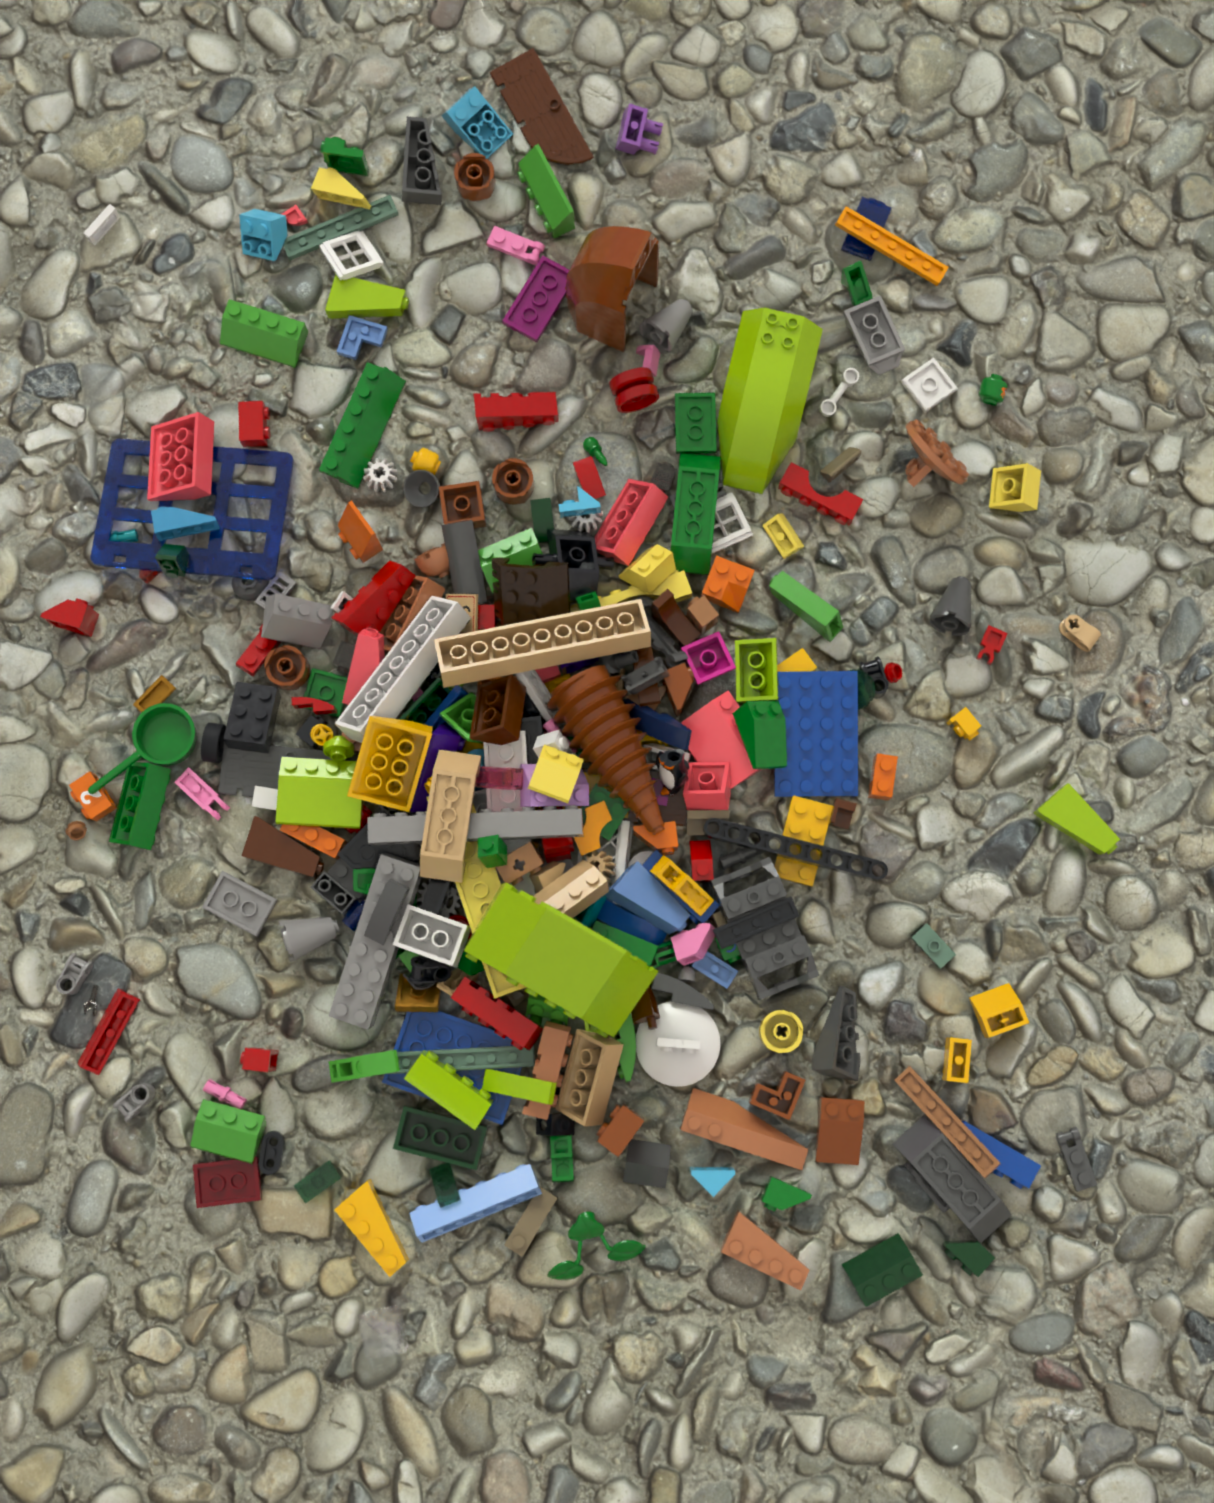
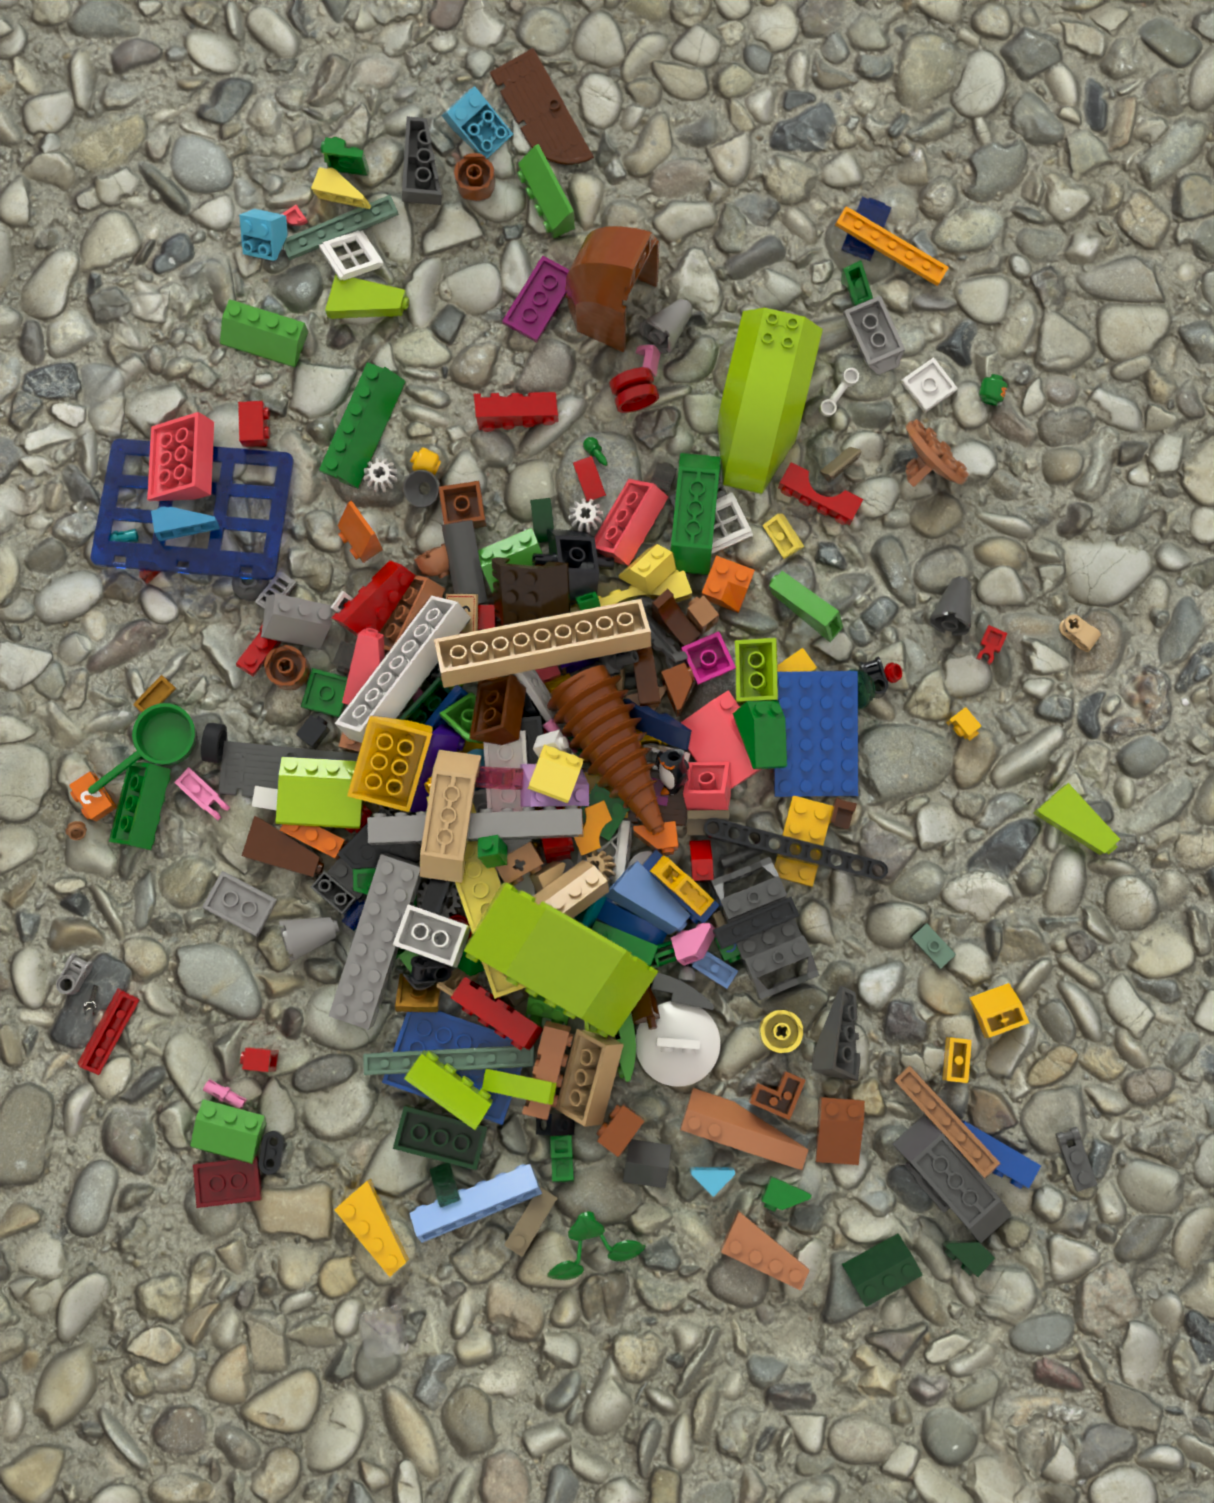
(73, 616): red slope -> none
(102, 224): white tile -> none
(132, 1103): light grey piece -> none
(173, 560): dark green slope -> none
(252, 717): black brick -> none
(317, 1181): clear green plate -> none
(319, 707): red slope -> none
(325, 734): yellow wheel -> none
(338, 748): lime plate -> none
(357, 332): medium blue plate -> none
(364, 1066): bright green slope -> none
(386, 911): dark grey slope -> none
(505, 473): dark orange brick -> none
(515, 245): bright pink plate -> none
(585, 506): medium azure slope -> none
(631, 130): medium lavender brick -> none
(645, 676): dark grey hinge -> none
(695, 423): green plate -> none
(882, 777): orange brick -> none
(1015, 488): light yellow slope -> none

